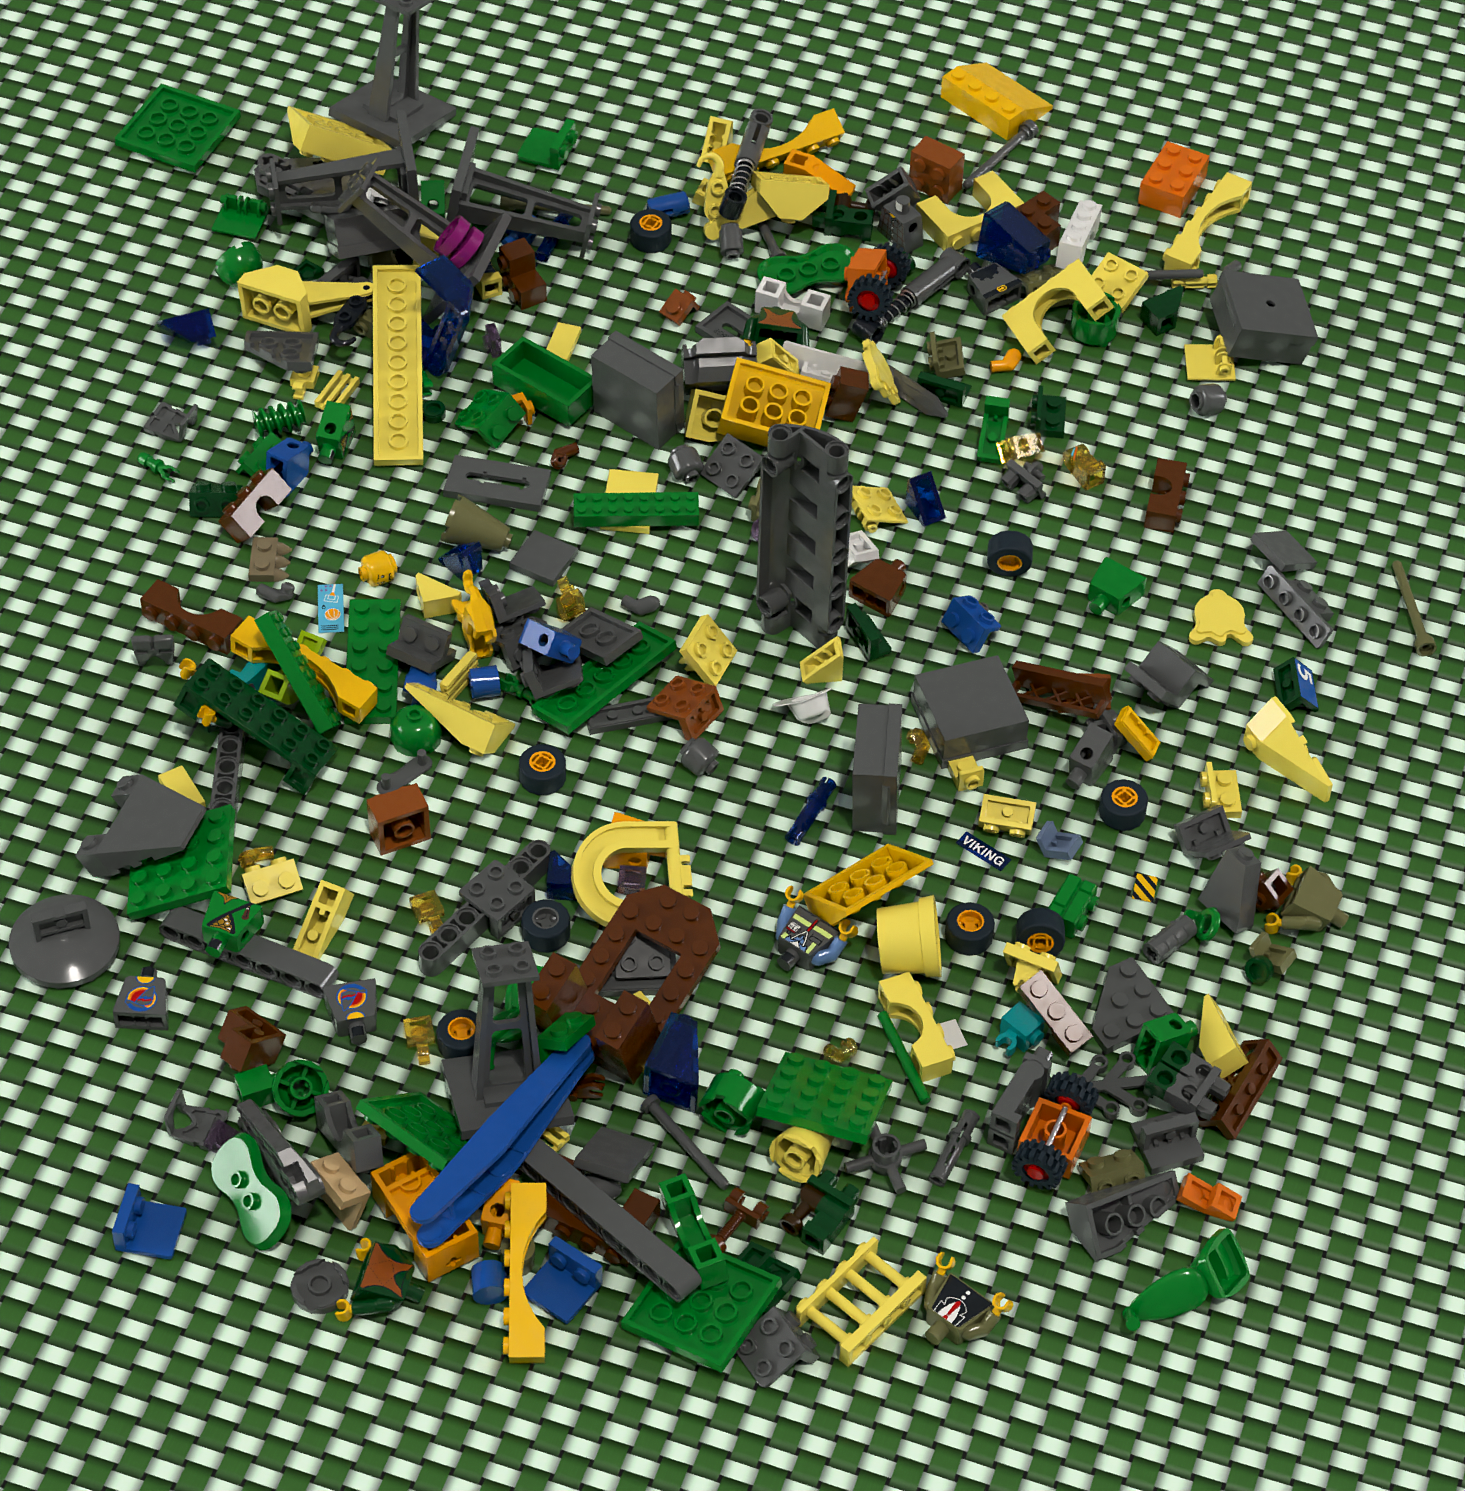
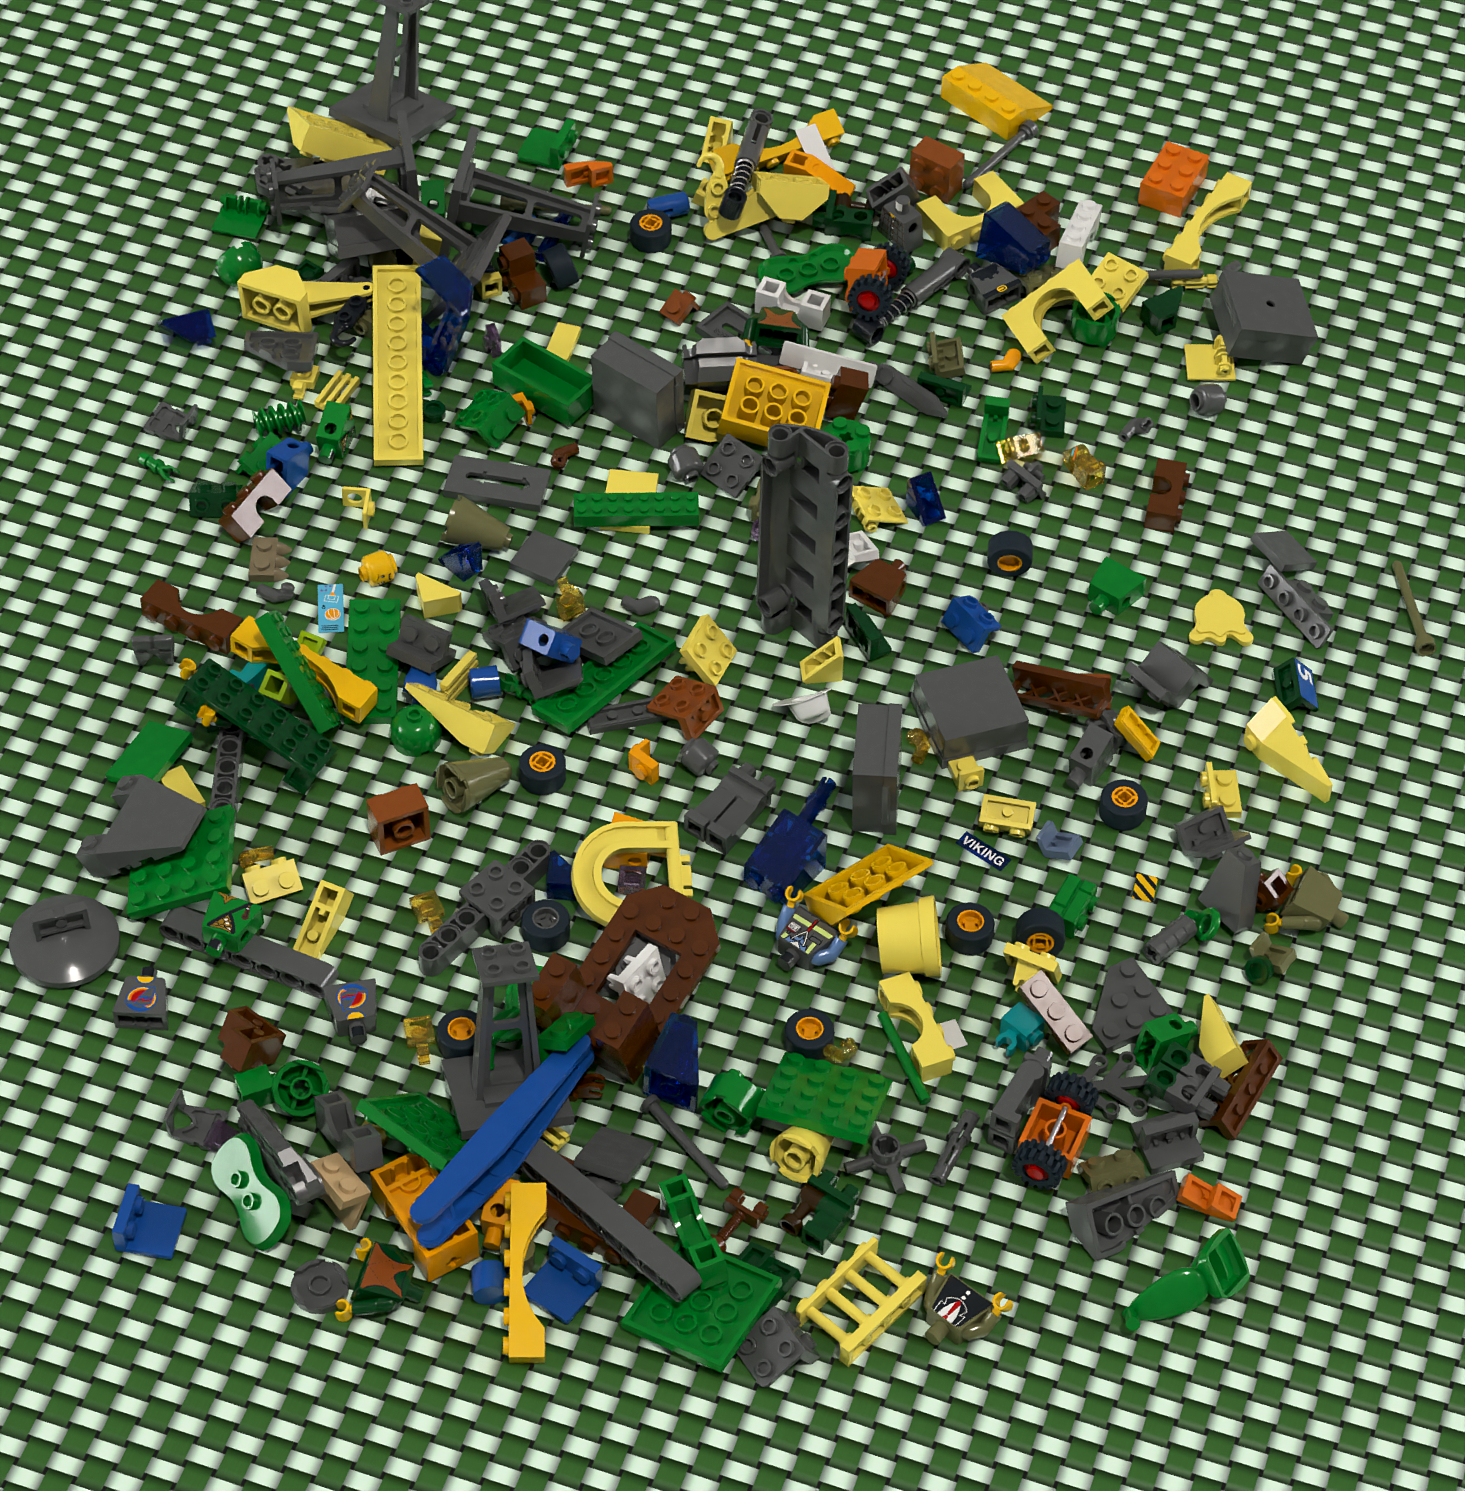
(151, 752): none -> green tile
(177, 127): green plate -> none
(365, 502): none -> light yellow bracket
(405, 774): dark grey piece -> none
(459, 241): magenta wheel -> none
(471, 781): none -> olive cone
(476, 619): yellow animal -> none
(560, 266): none -> black wheel
(594, 172): none -> orange slope
(641, 976): none -> white plate
(642, 764): none -> light orange bracket
(730, 808): none -> dark grey hips
(731, 240): dark grey brick -> none
(774, 355): light yellow slope -> none
(785, 857): none -> clear blue slope
(808, 1033): none -> black wheel
(813, 143): none -> white sticker
(857, 438): none -> green brick
(879, 372): light yellow tile -> none
(1134, 427): none -> dark grey arm

